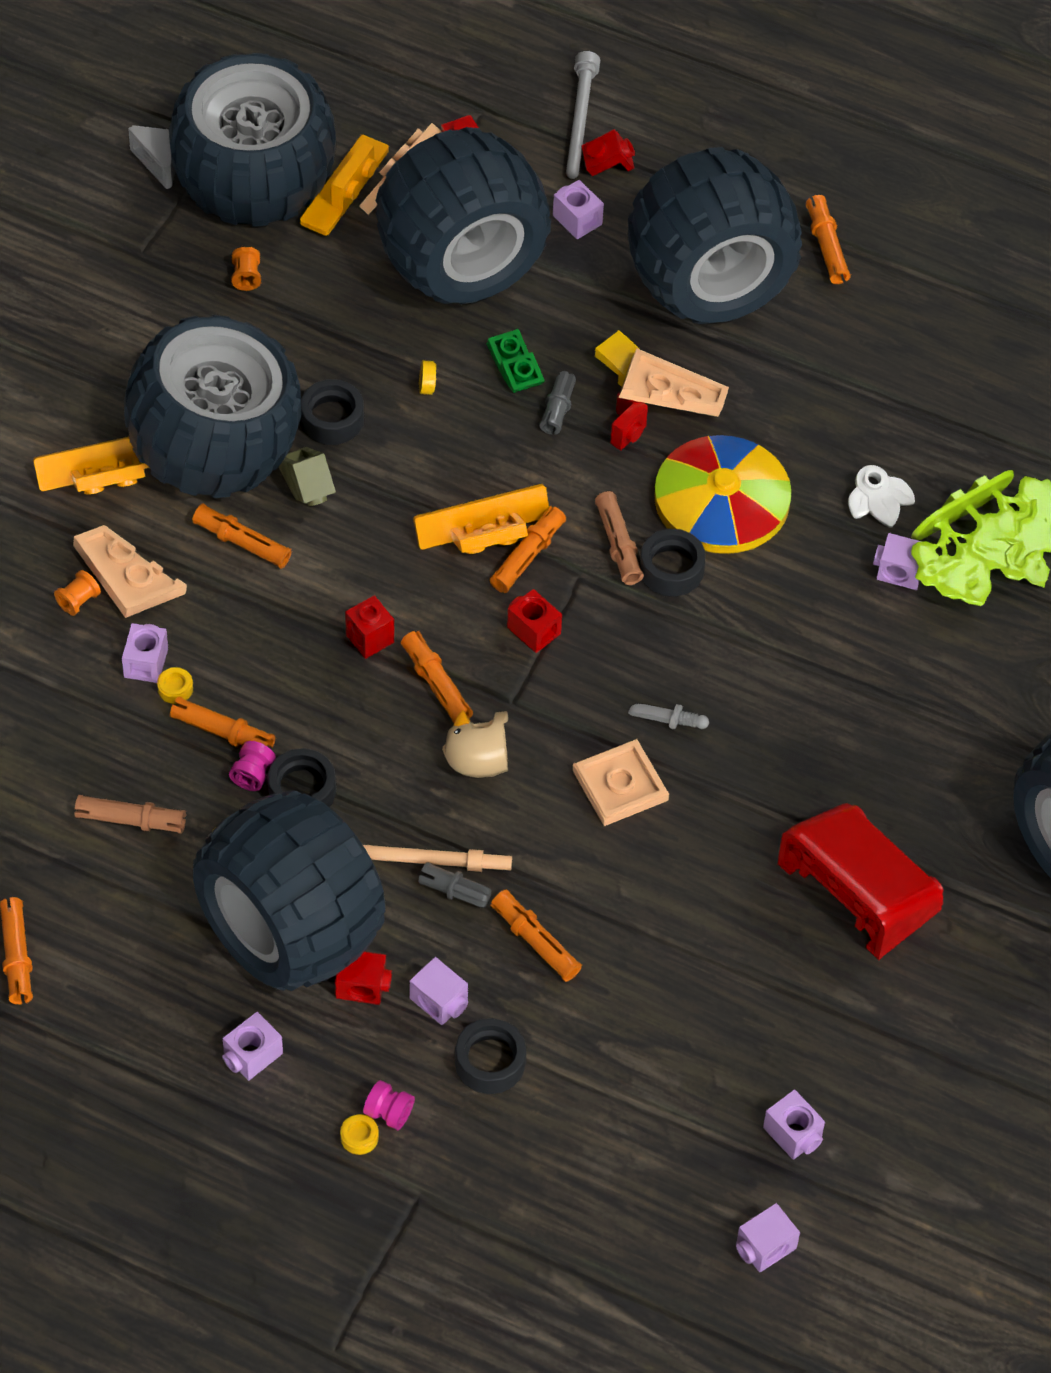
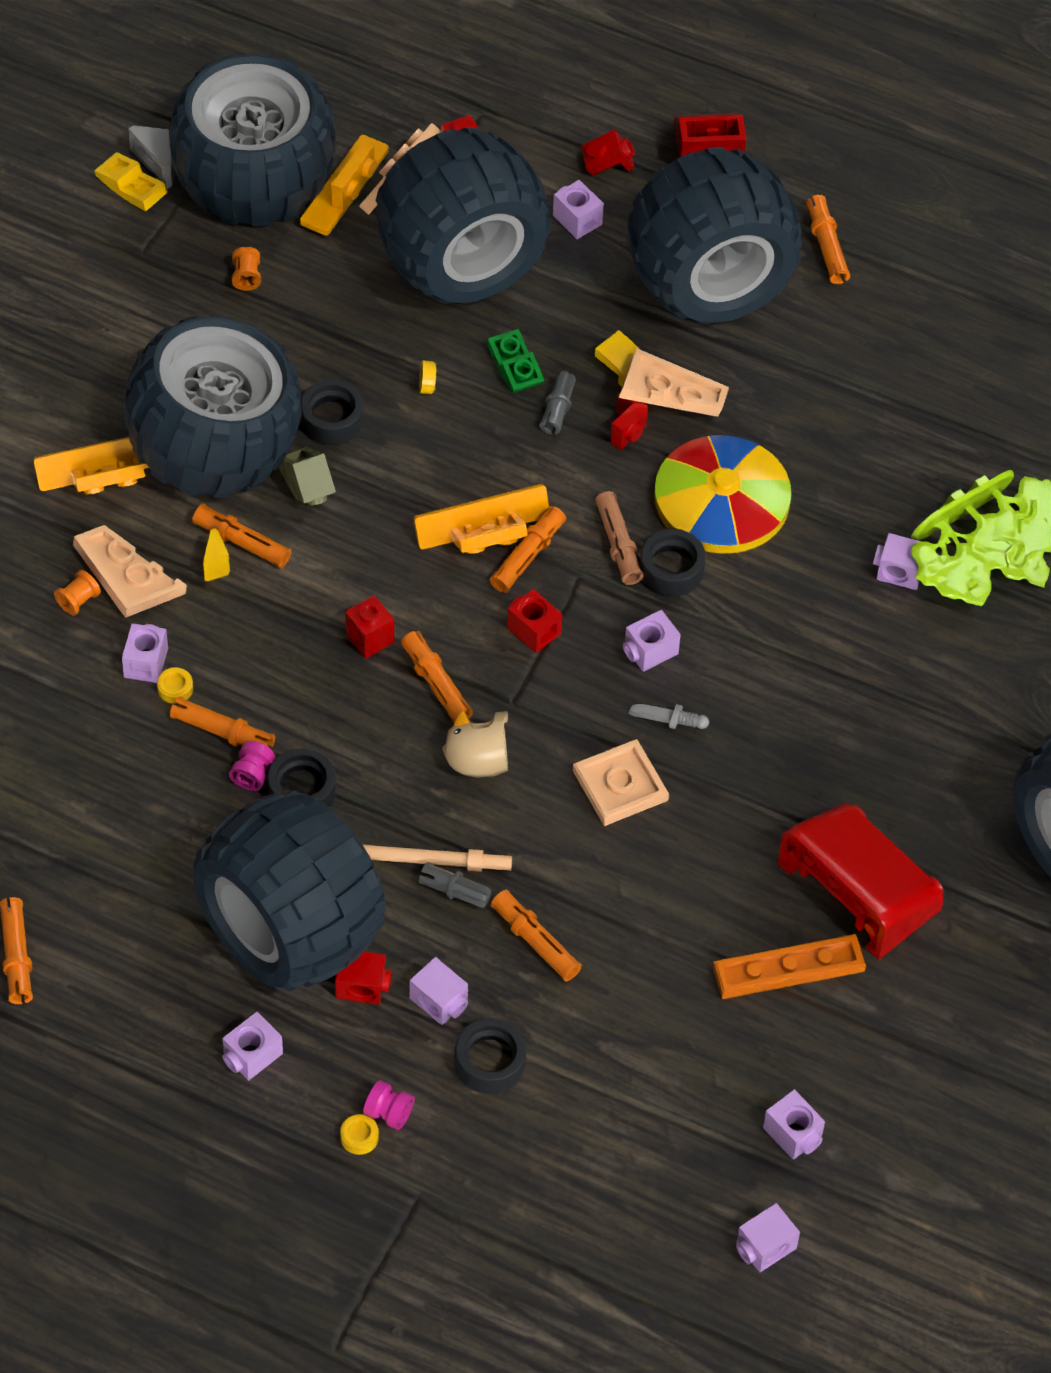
(128, 181): none -> yellow slope
(144, 816): nougat pin -> none
(215, 558): none -> yellow slope
(586, 67): light grey piece -> none
(656, 629): none -> lavender brick
(709, 131): none -> red slope
(789, 966): none -> orange tile
(881, 499): white plate -> none

